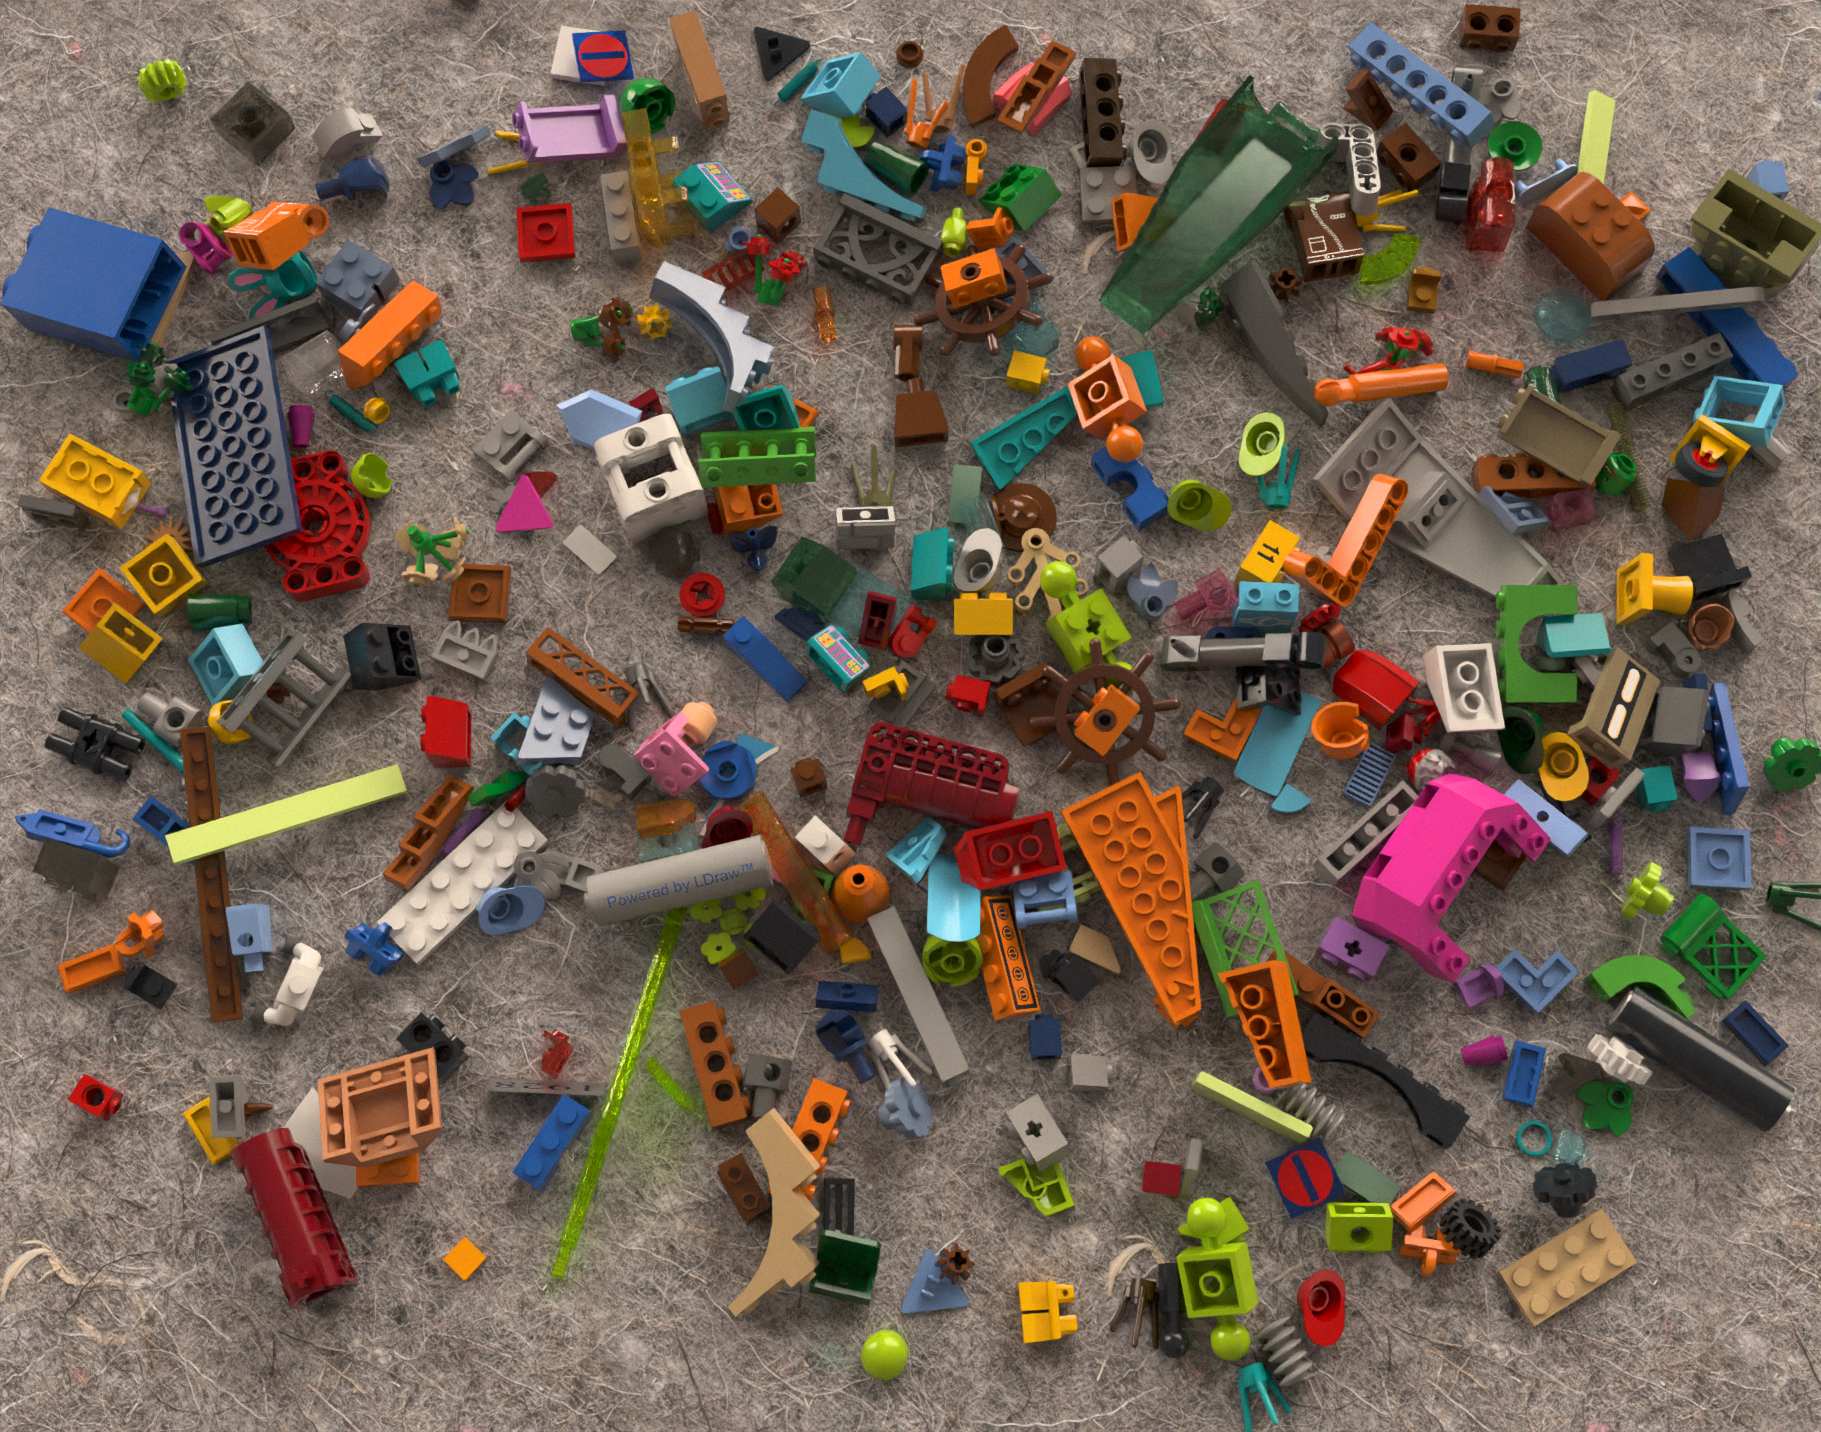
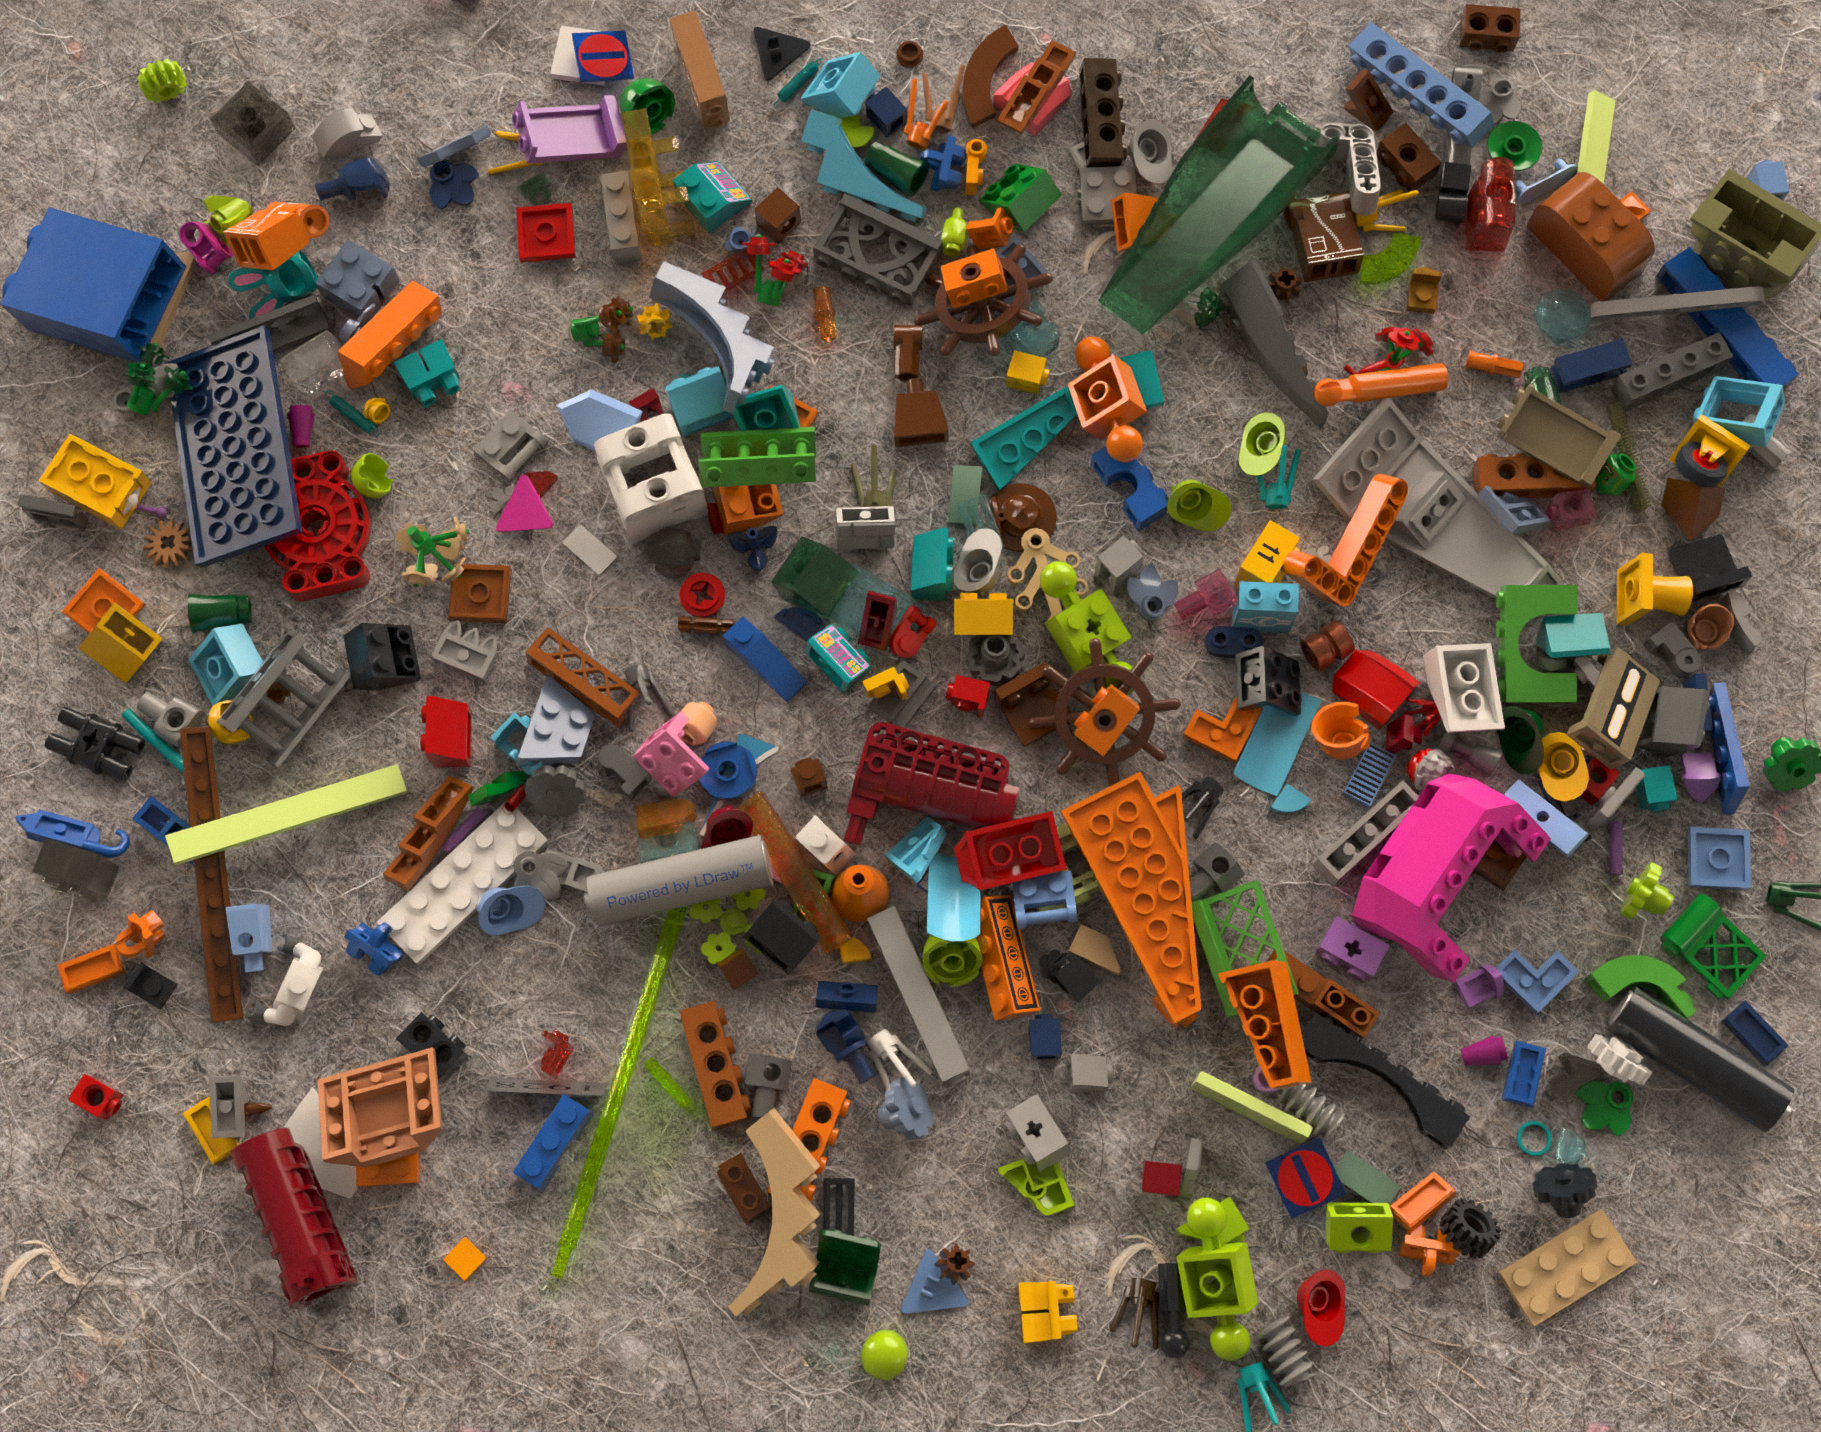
(163, 575): yellow brick -> none
(1276, 650): piece -> none
(1319, 617): red gear -> none

